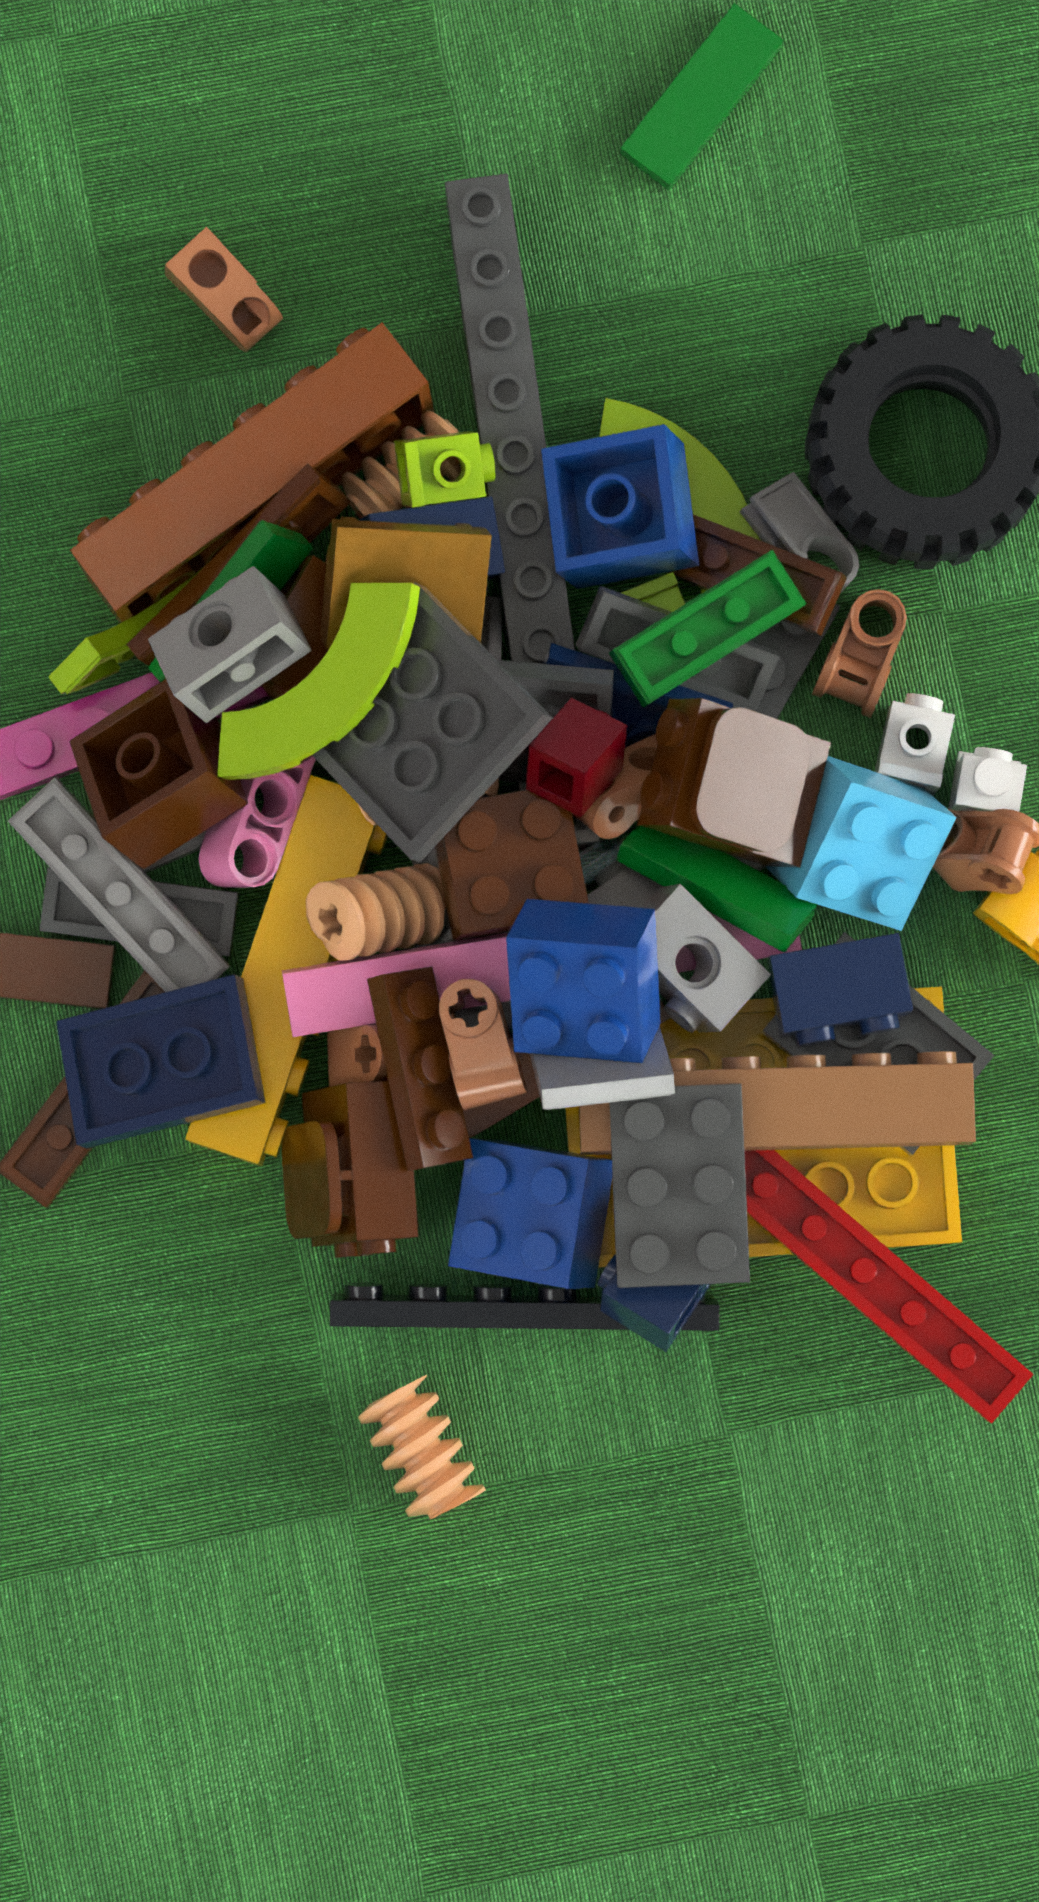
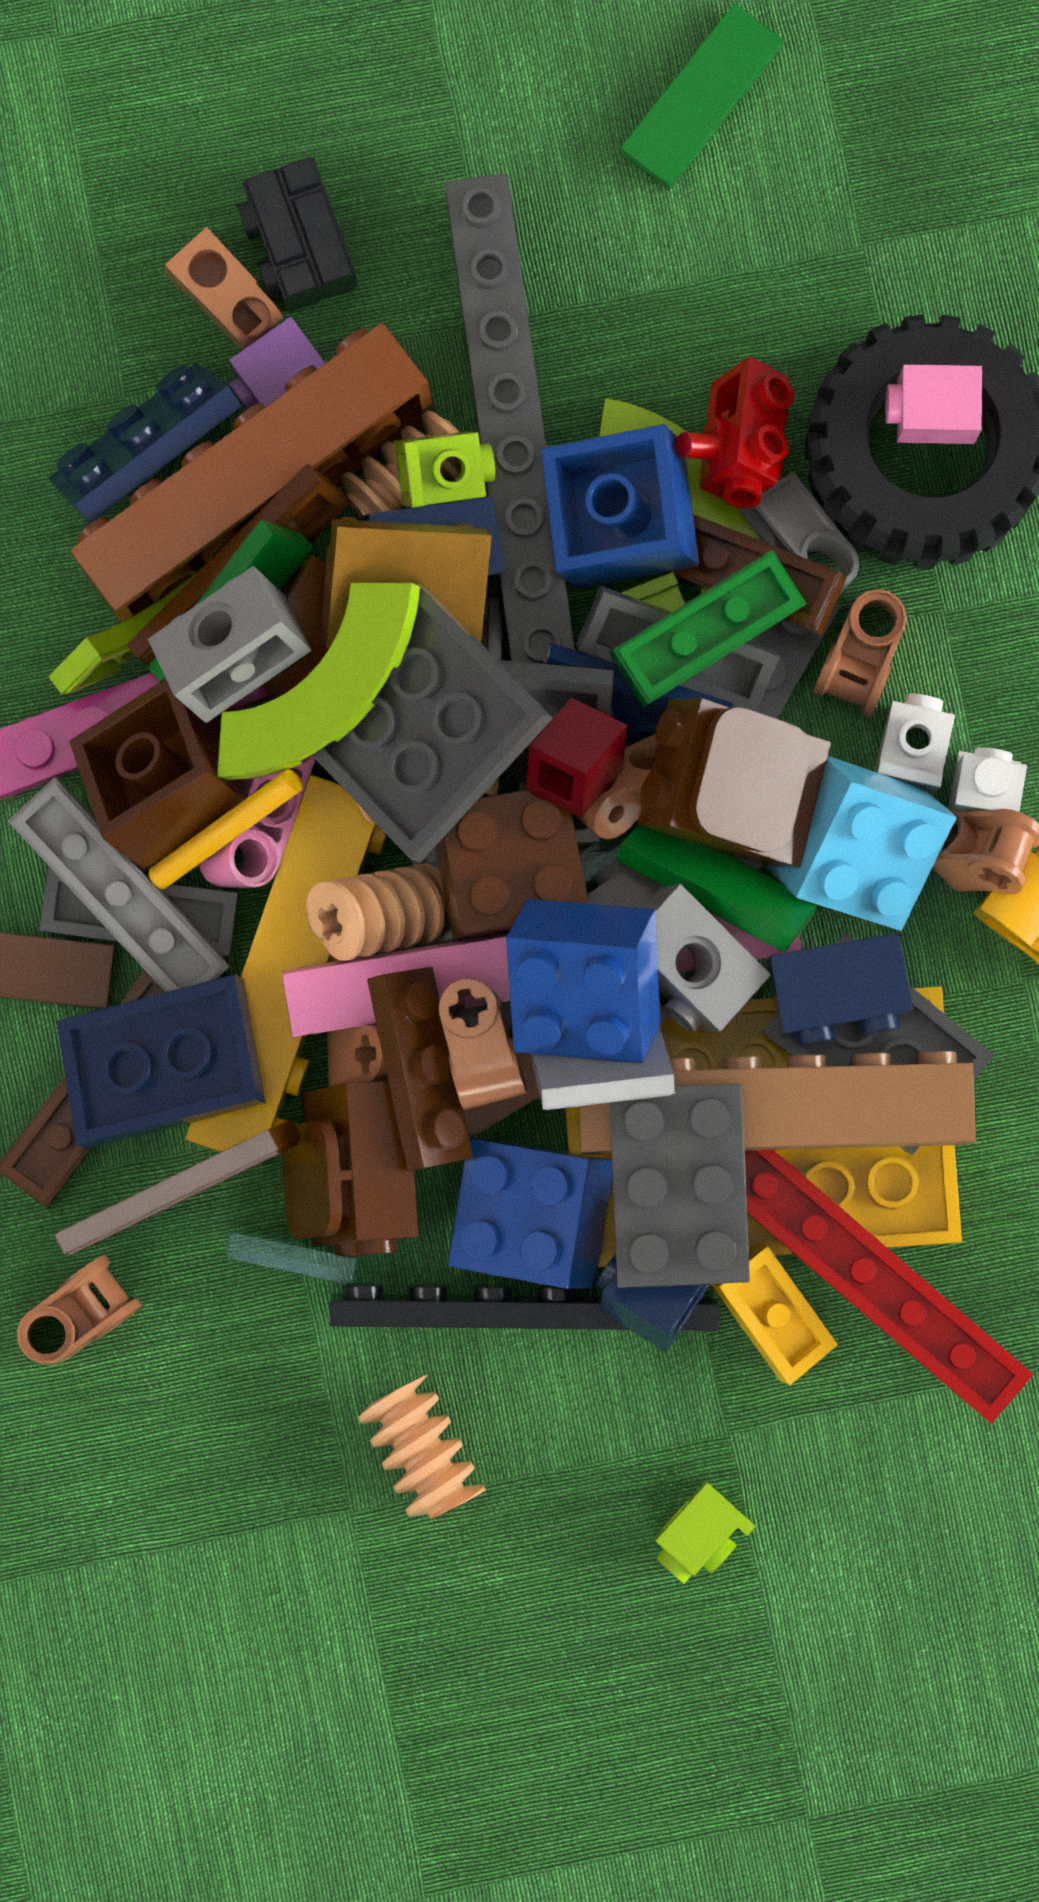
(79, 1312): none -> nougat piece
(143, 440): none -> dark blue plate
(179, 1187): none -> tile
(225, 829): none -> yellow bar
(270, 363): none -> medium lavender brick
(291, 1258): none -> clear light blue tile
(298, 235): none -> black brick
(700, 1533): none -> lime brick
(743, 434): none -> red brick
(777, 1317): none -> yellow plate
(936, 404): none -> bright pink brick

